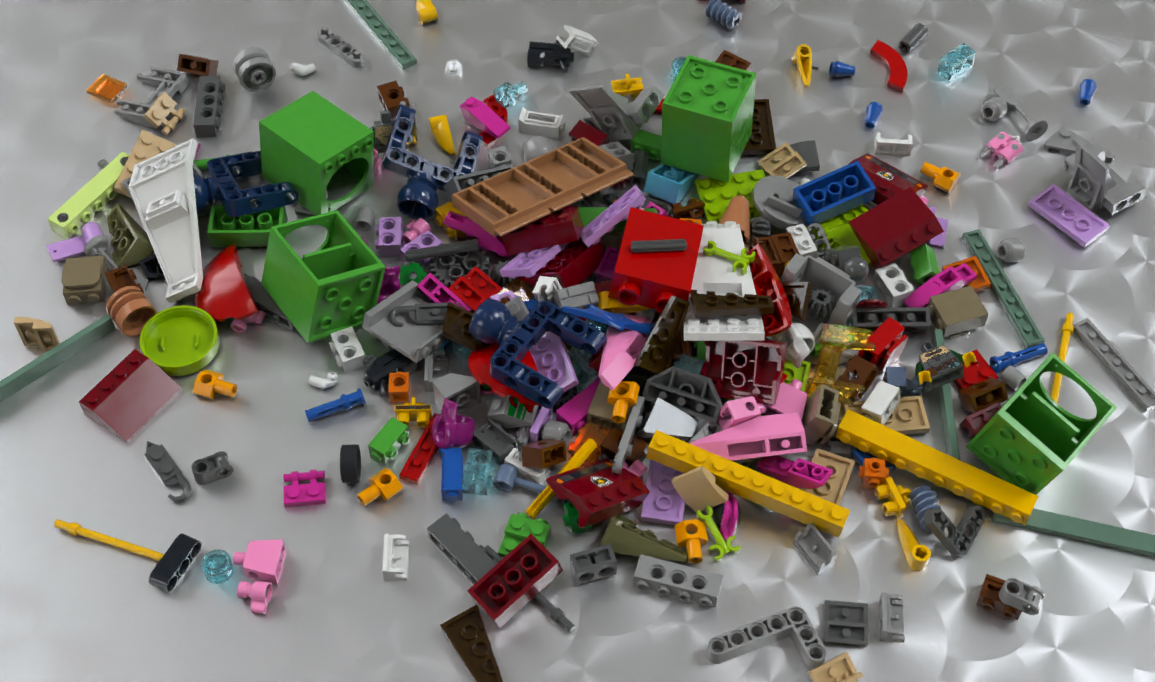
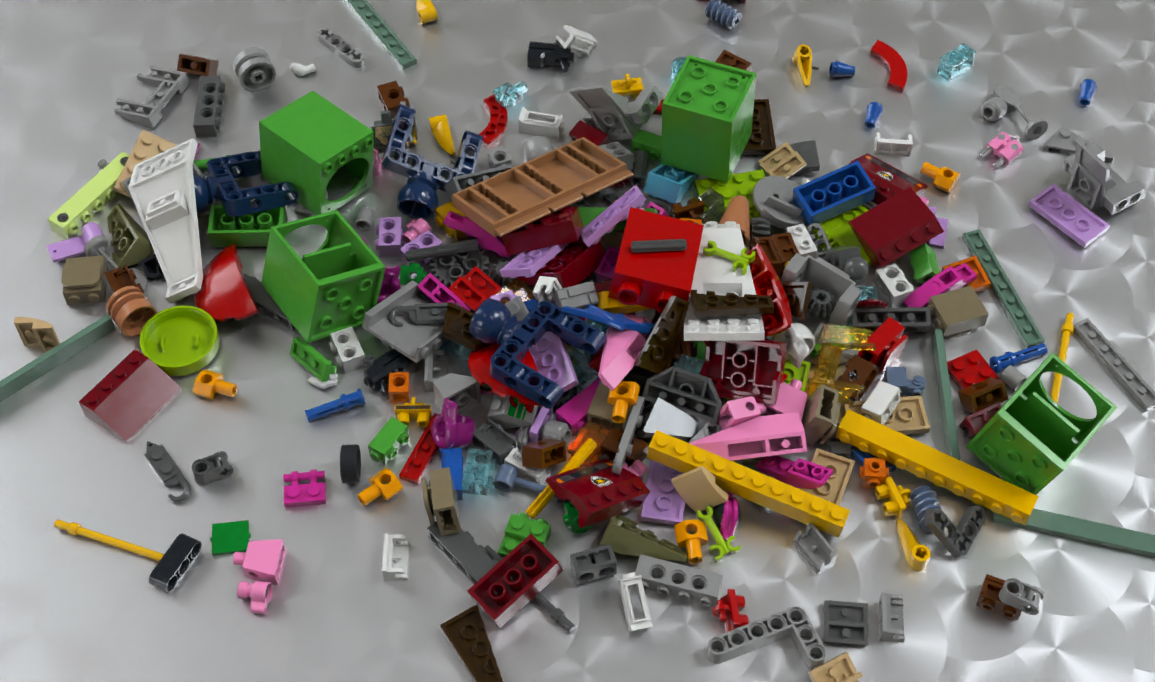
(107, 88): clear orange piece -> none
(160, 109): tan plate -> none
(220, 574): clear light blue wheel -> none
(230, 537): none -> green piece
(241, 325): bright pink piece -> none
(312, 359): none -> bright green plate
(442, 501): none -> dark tan brick
(454, 67): clear piece -> none
(482, 117): dark pink slope -> none
(634, 602): none -> white window
(715, 205): none -> clear smoke tile
(728, 612): none -> red hips
(913, 38): dark grey axle -> none
(941, 365): torso -> none
(1011, 250): light grey head -> none

